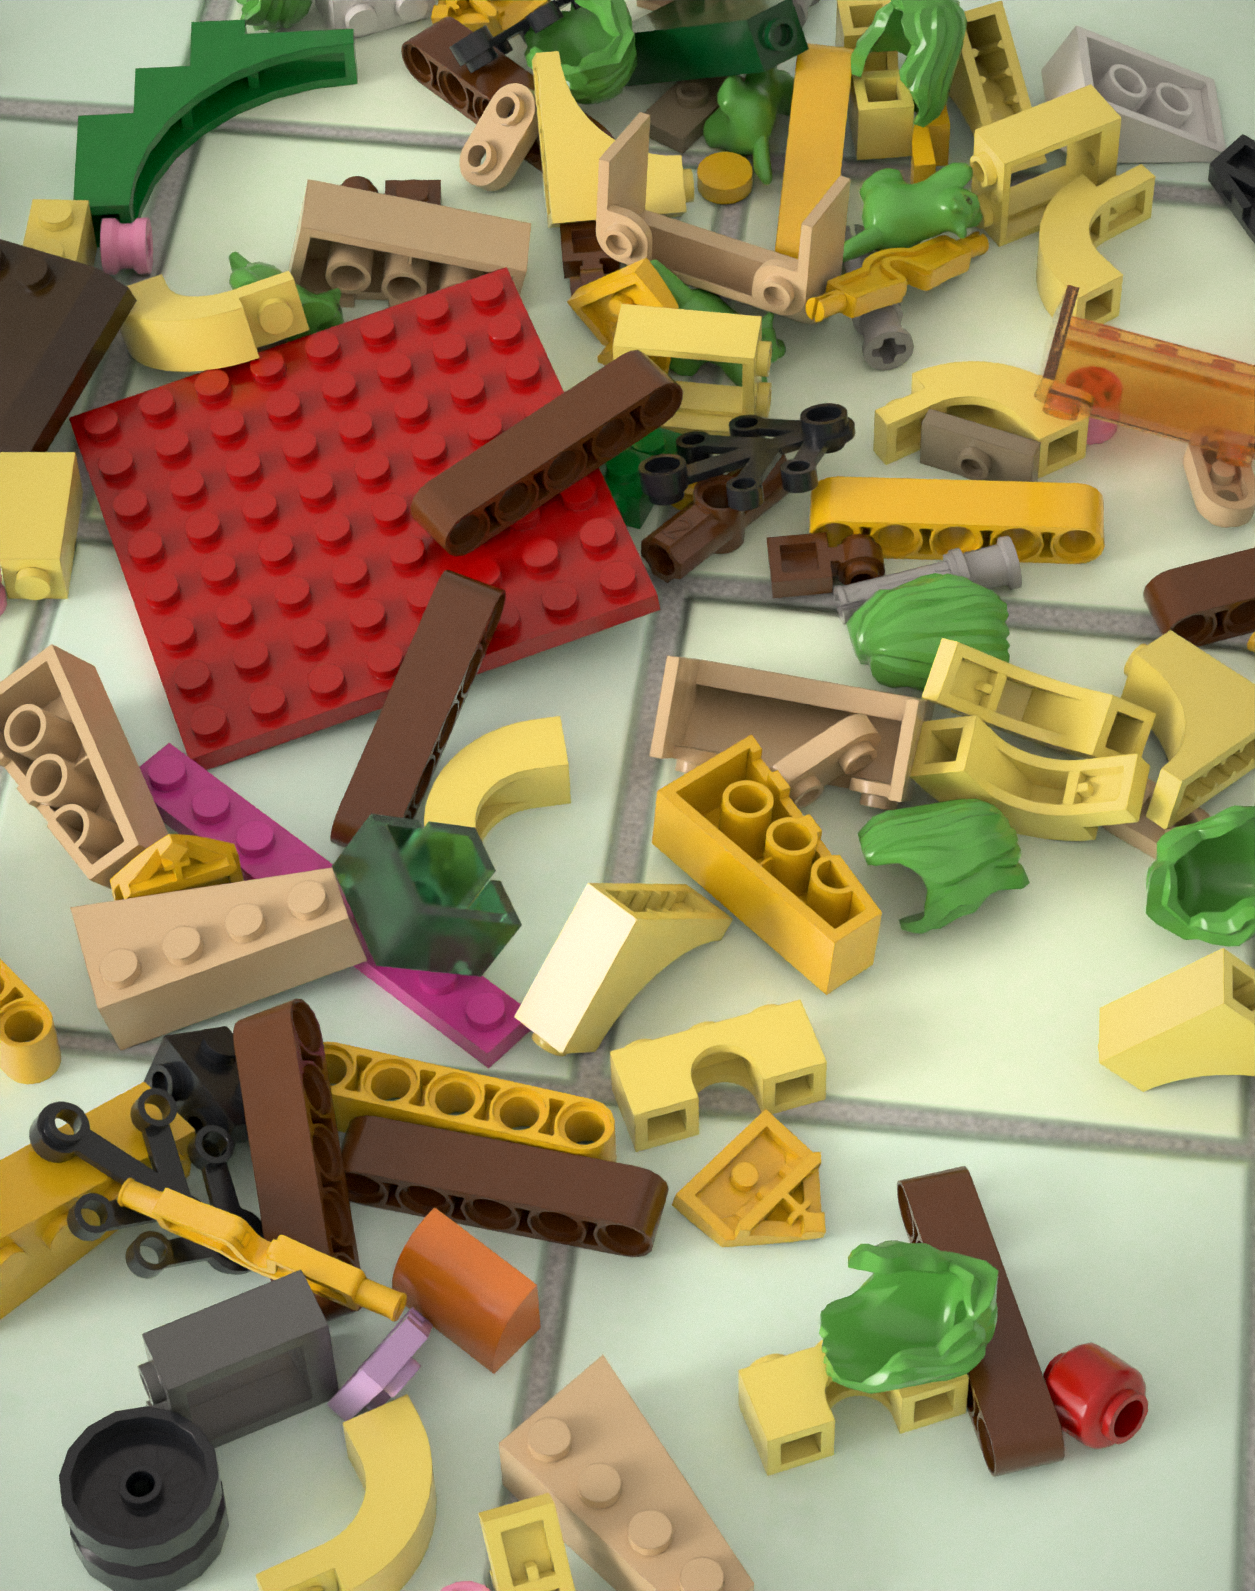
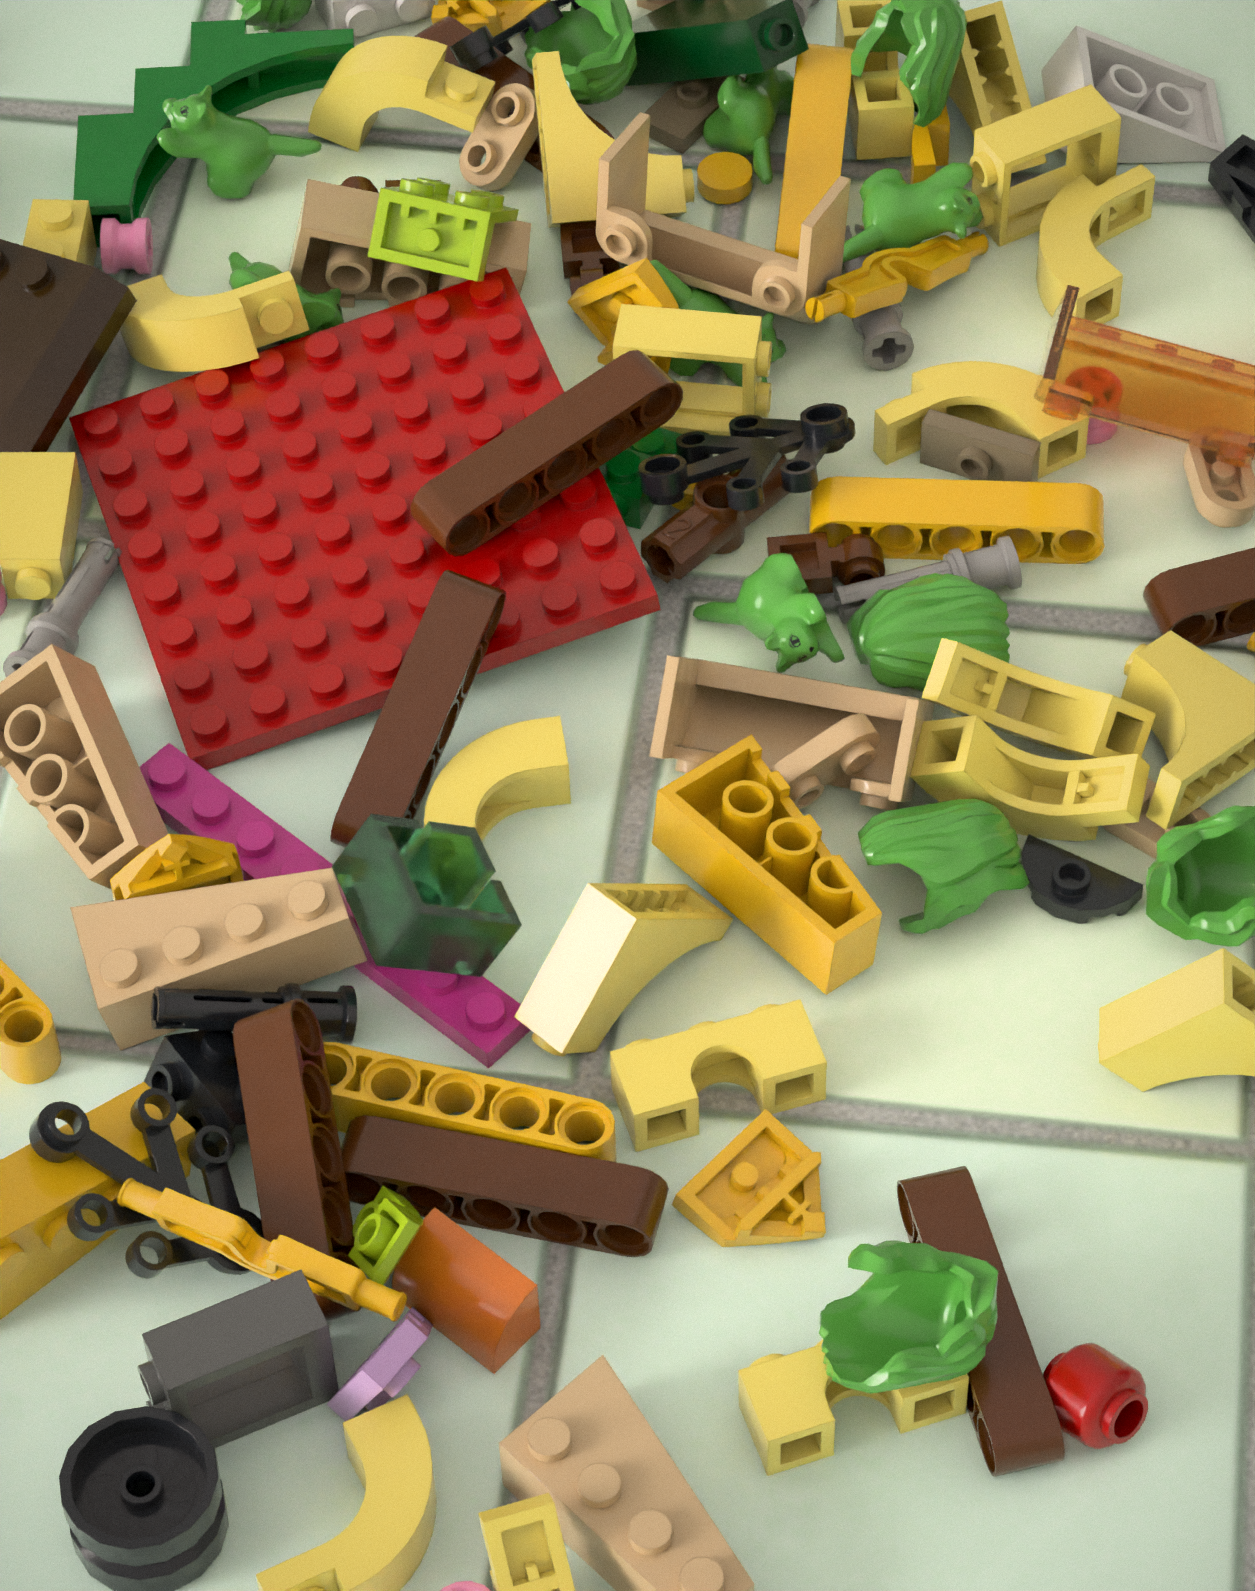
(69, 607): none -> light grey pin
(223, 1008): none -> black pin
(231, 146): none -> bright green animal
(384, 1234): none -> lime slope
(396, 74): none -> light yellow arch
(437, 230): none -> lime bracket
(779, 612): none -> bright green animal
(1075, 886): none -> black plate

